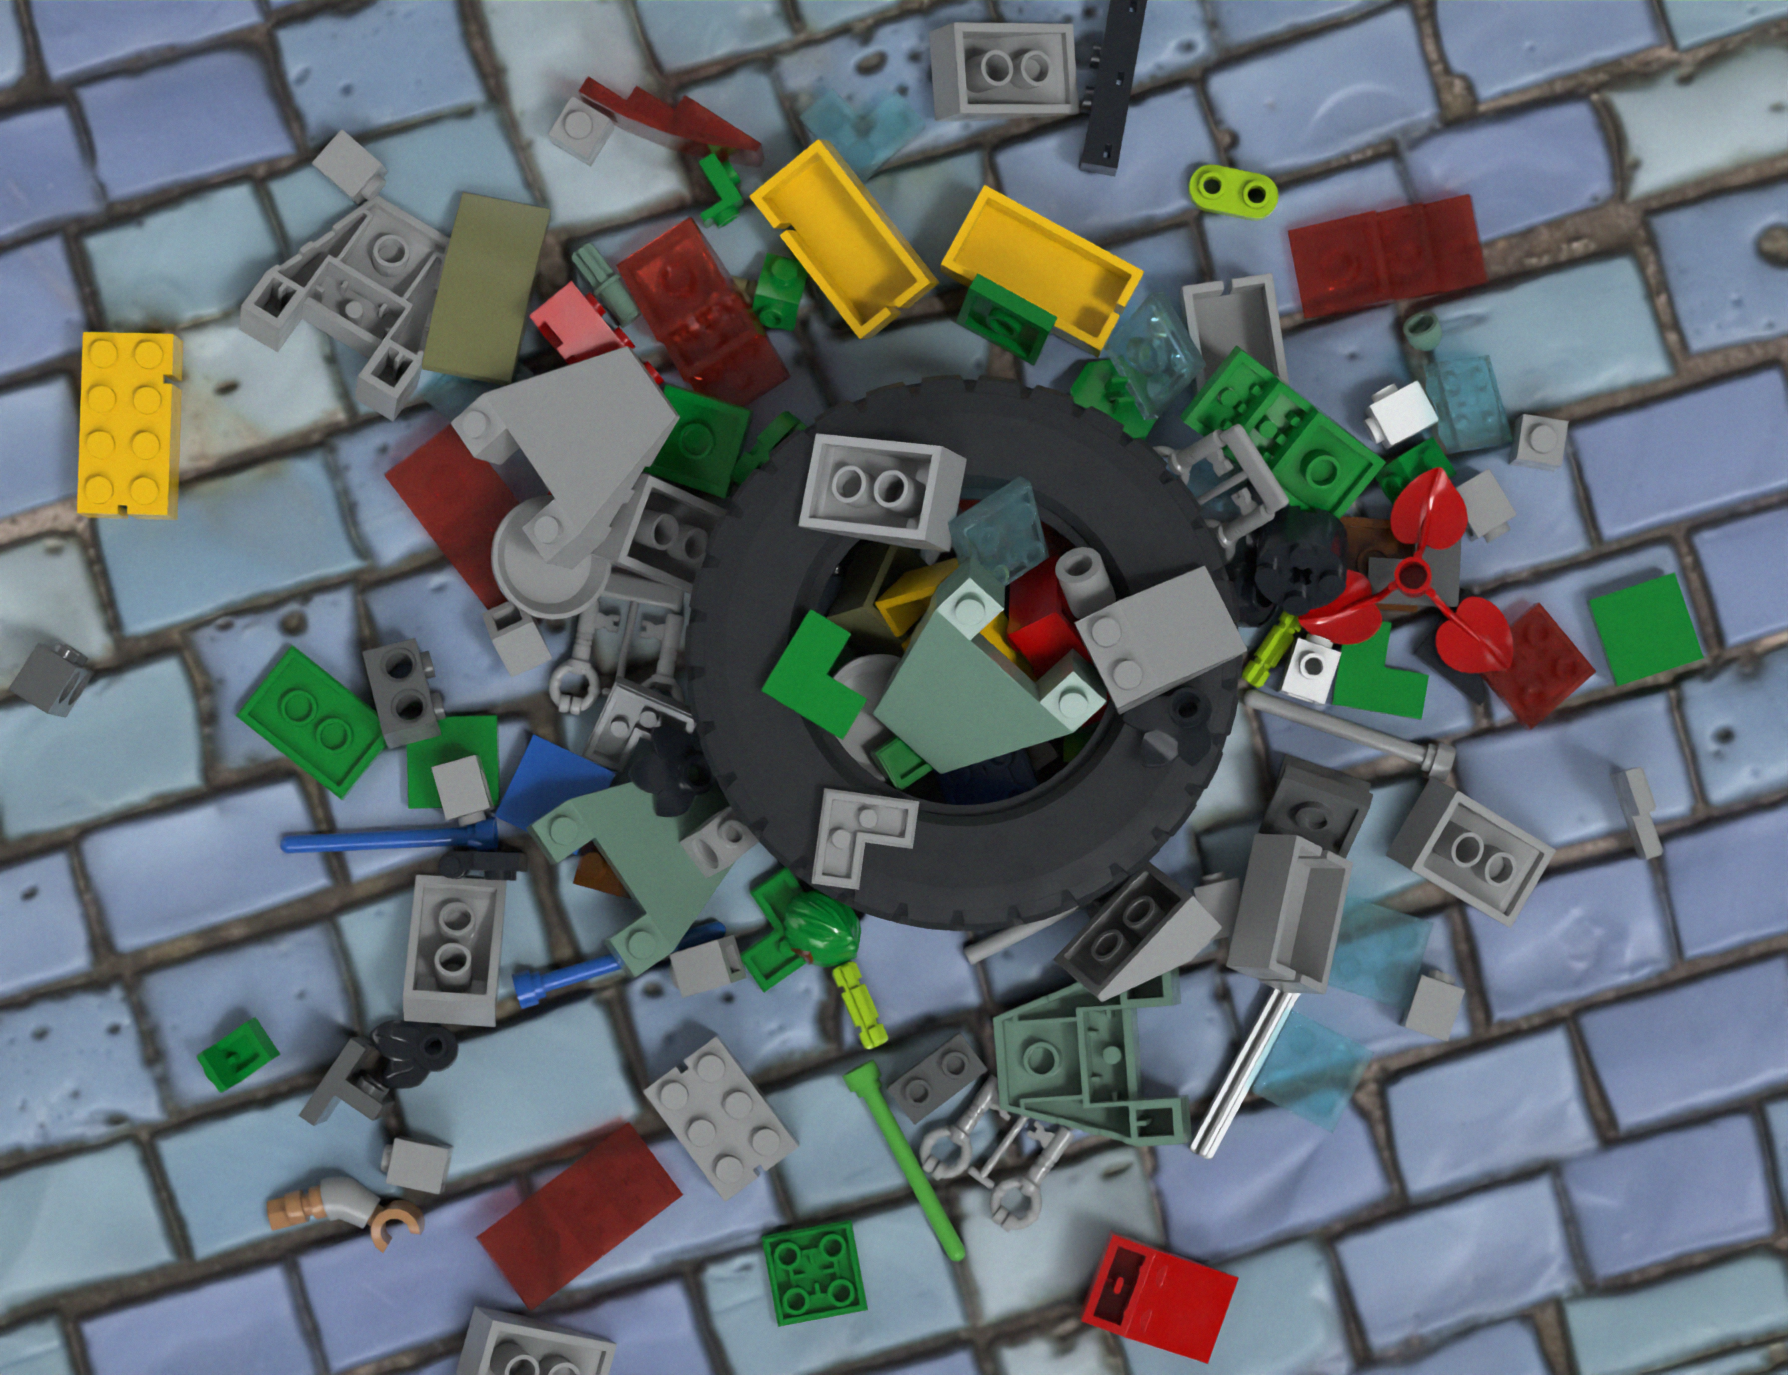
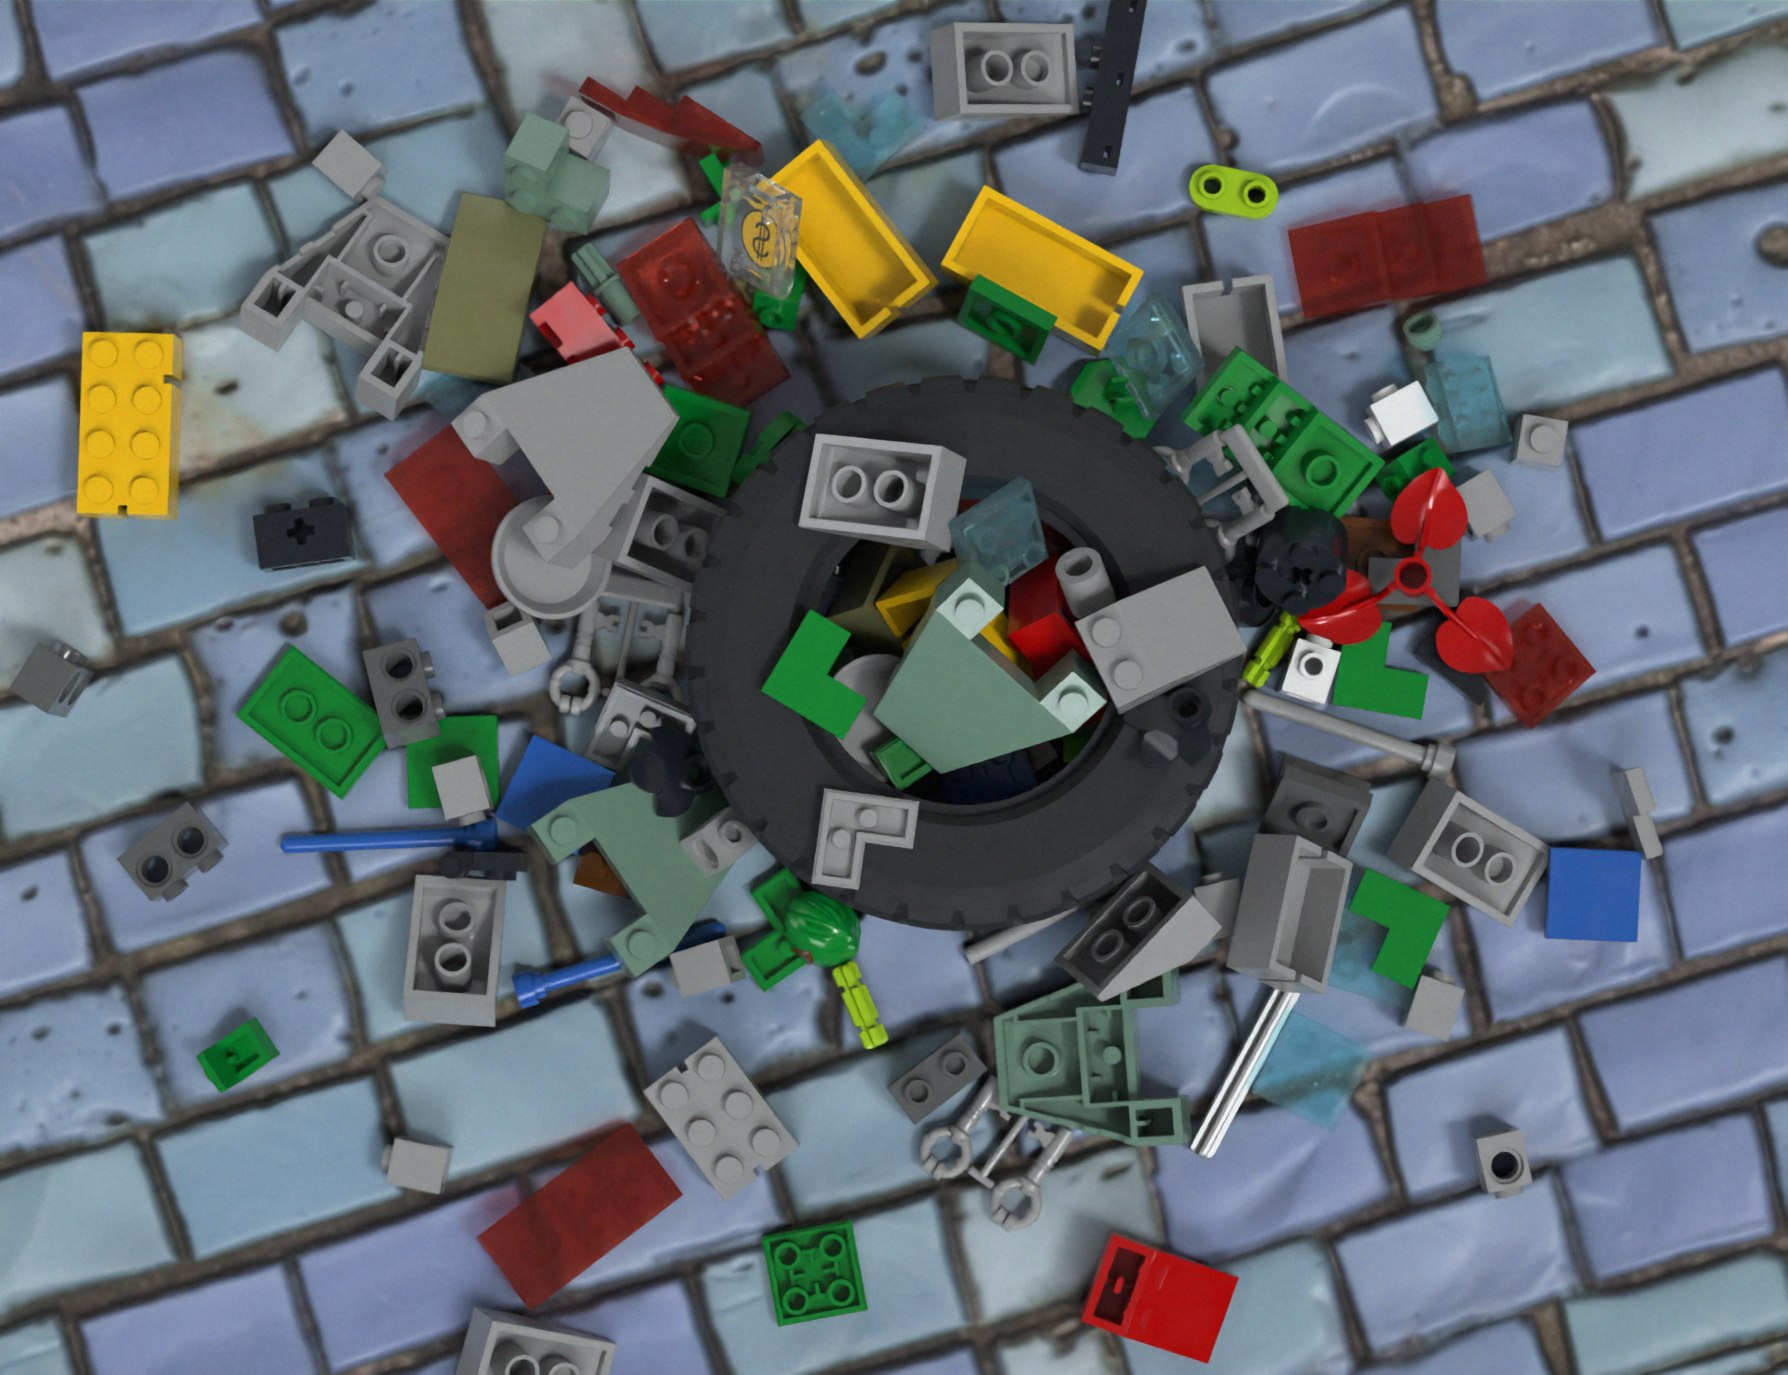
(168, 843): none -> dark grey brick
(281, 551): none -> black brick
(344, 1084): dark grey bracket -> none
(348, 1201): medium nougat piece -> none
(407, 1048): black plate -> none
(550, 180): none -> sand green brick
(758, 236): none -> clear container
(866, 1084): bright green piece -> none
(1411, 923): none -> green tile
(1490, 1144): none -> light grey brick
(1592, 894): none -> blue tile
(1645, 629): green tile -> none

